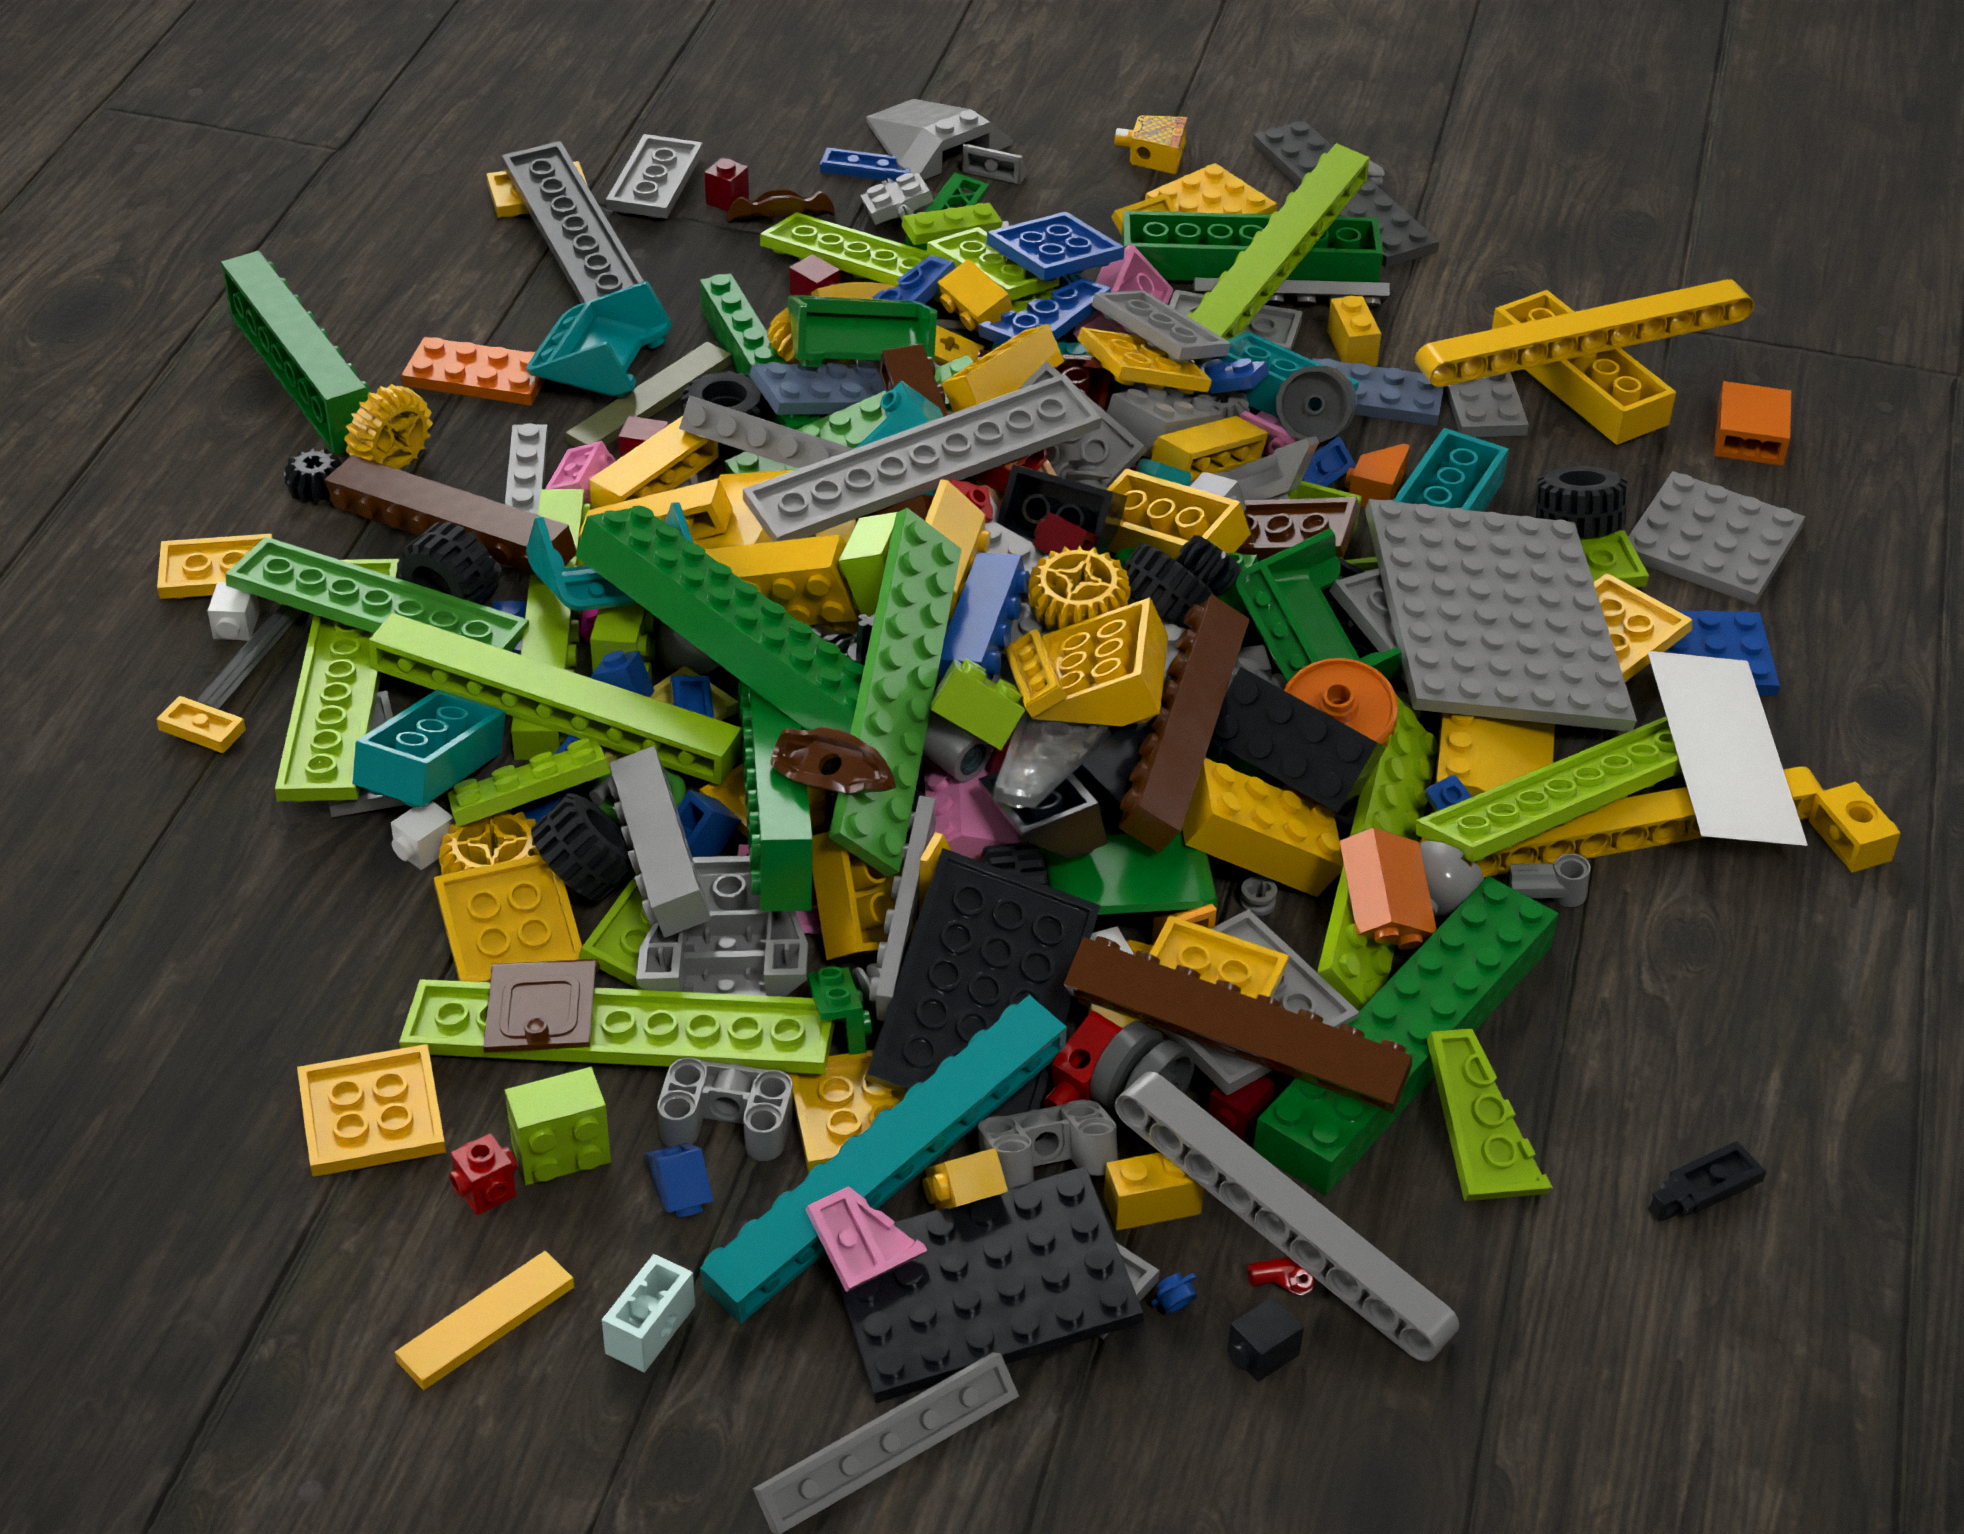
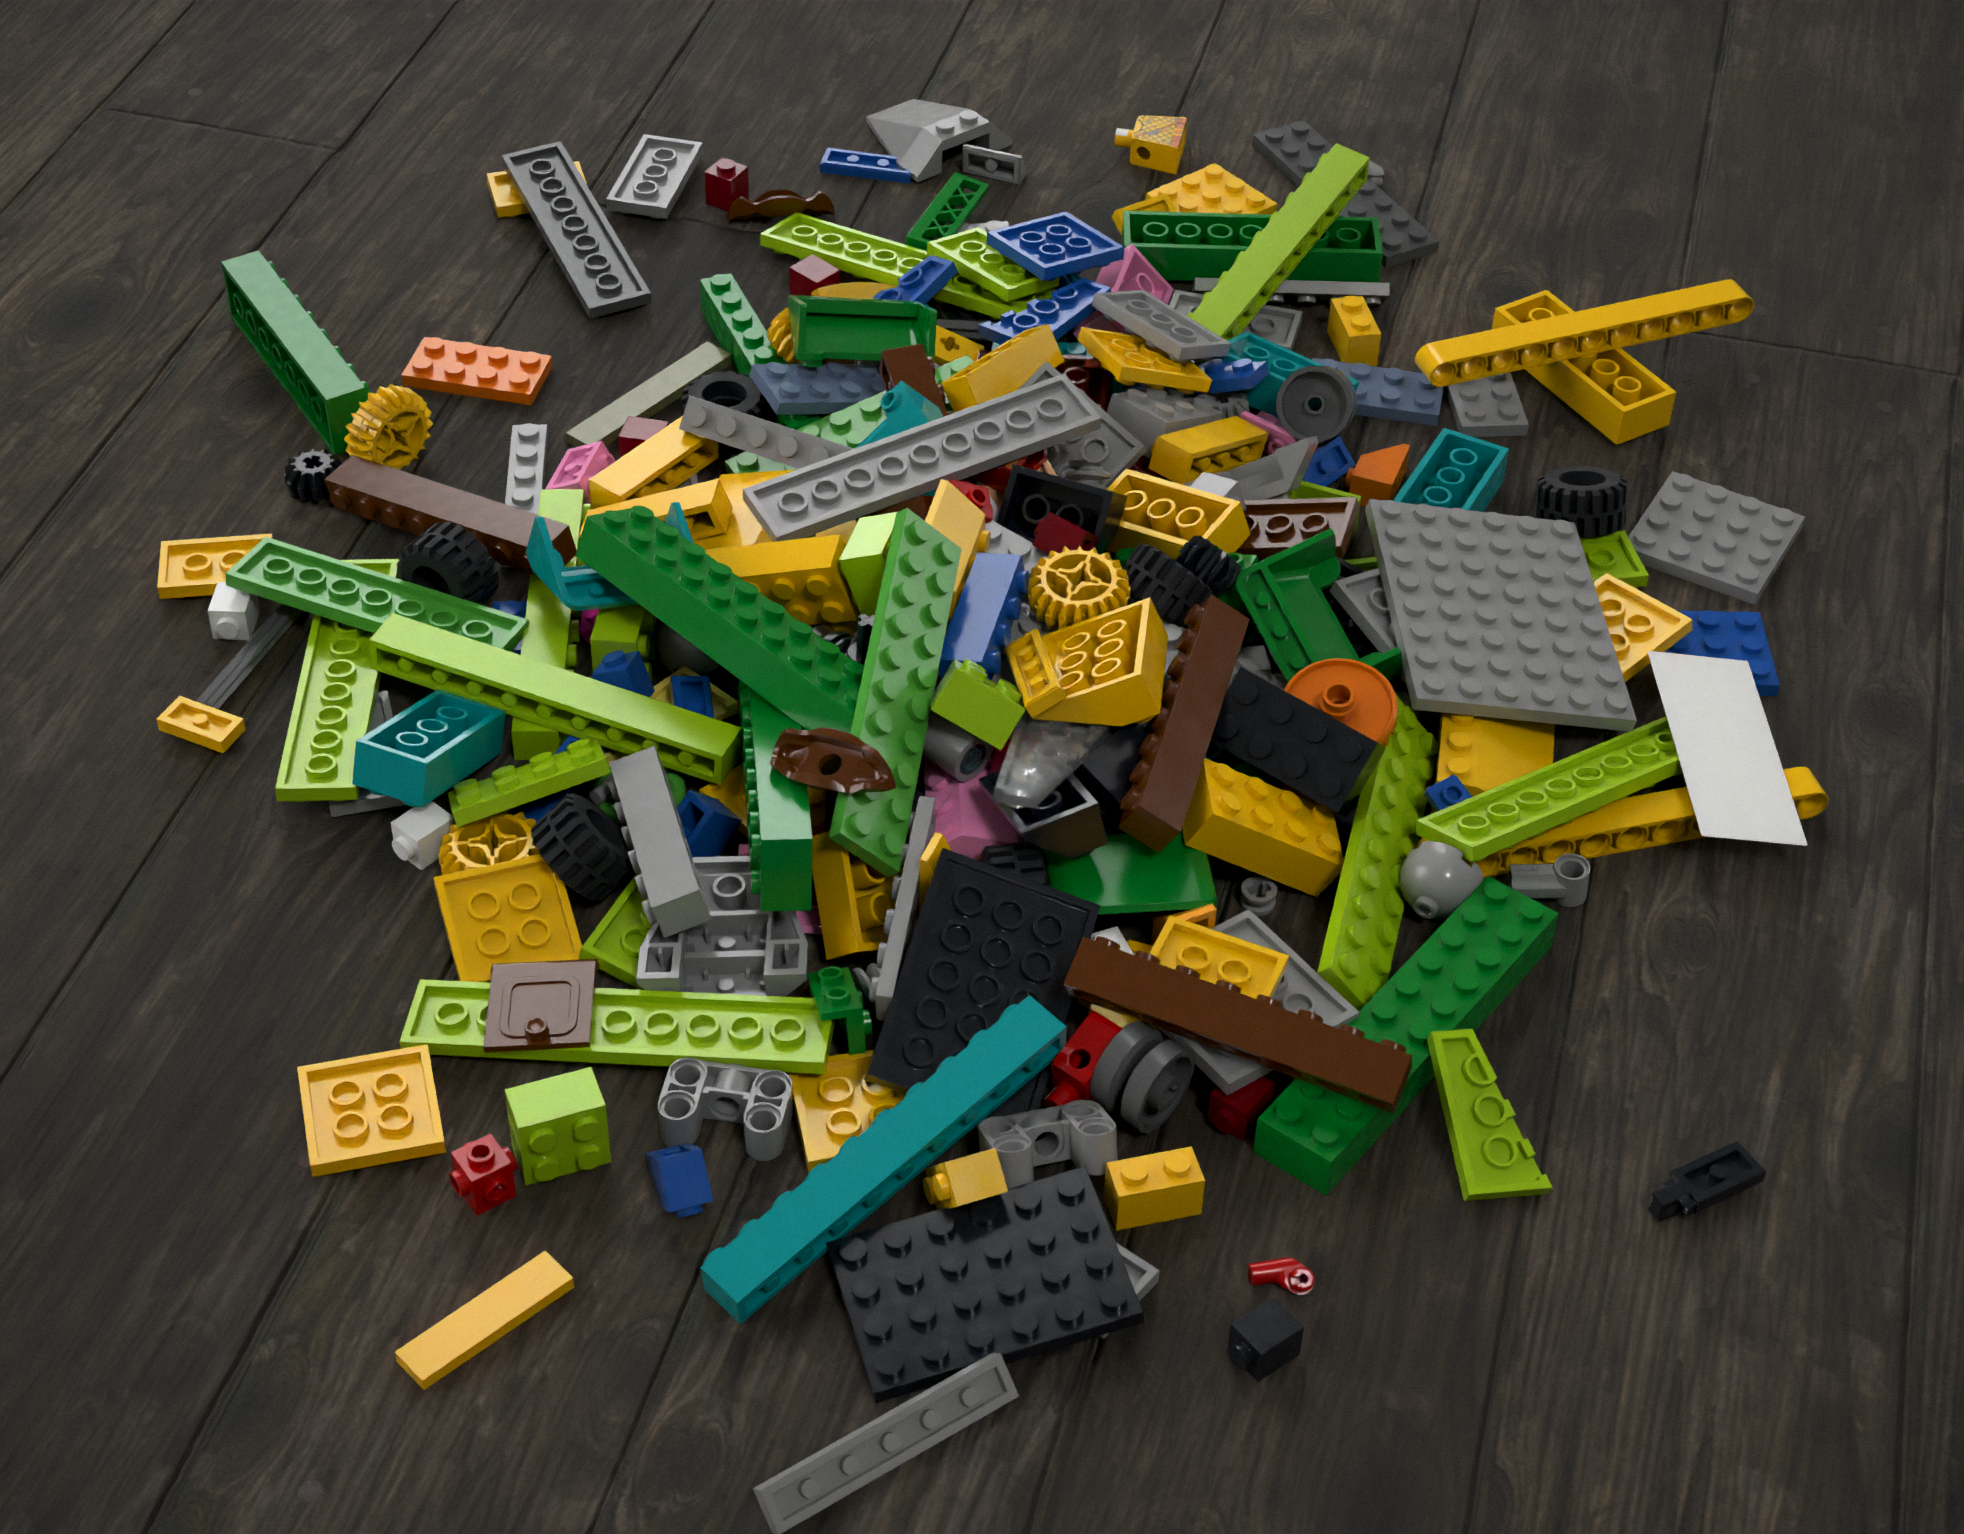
(600, 339): teal windscreen -> none
(648, 1312): light aqua brick -> none
(860, 1239): bright pink wing -> none
(896, 198): light grey plate -> none
(942, 223): lime plate -> none
(973, 296): yellow brick -> none
(1163, 471): teal tile -> none
(1175, 1292): blue plate -> none
(1288, 1216): light grey beam -> none
(1388, 888): orange brick -> none
(1753, 423): orange brick -> none
(1854, 826): yellow brick -> none

